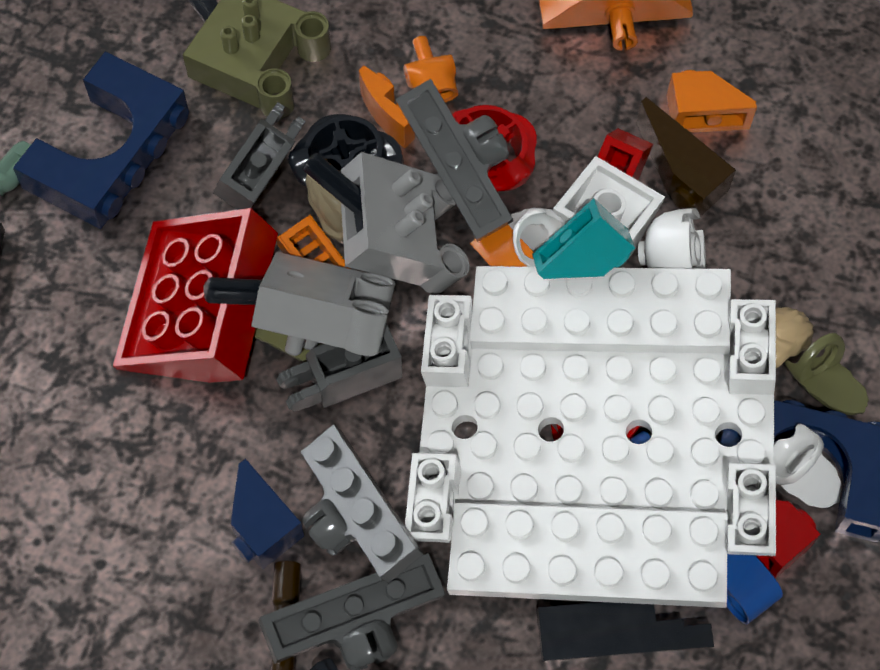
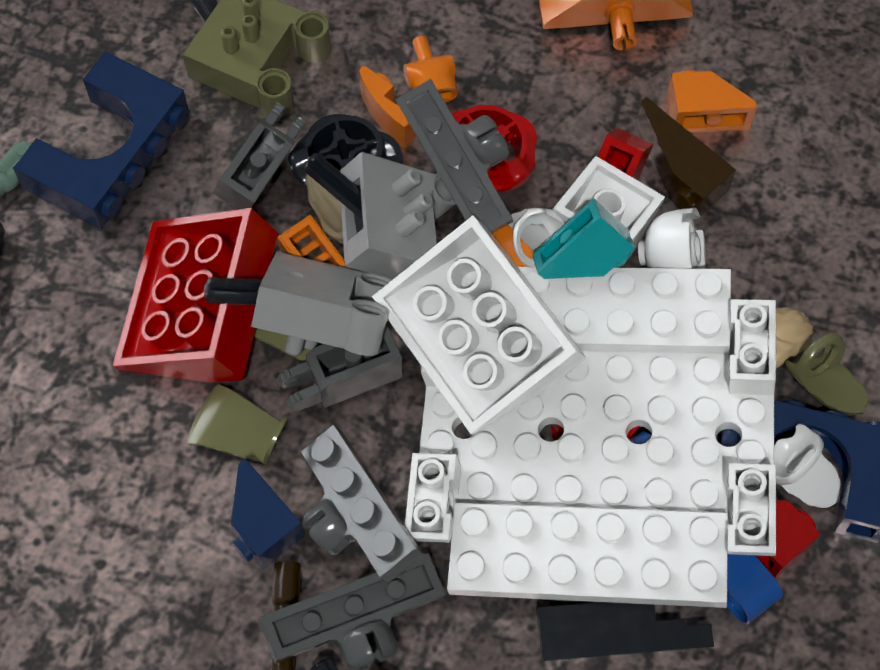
(235, 426): none -> olive piece
(478, 326): none -> white slope

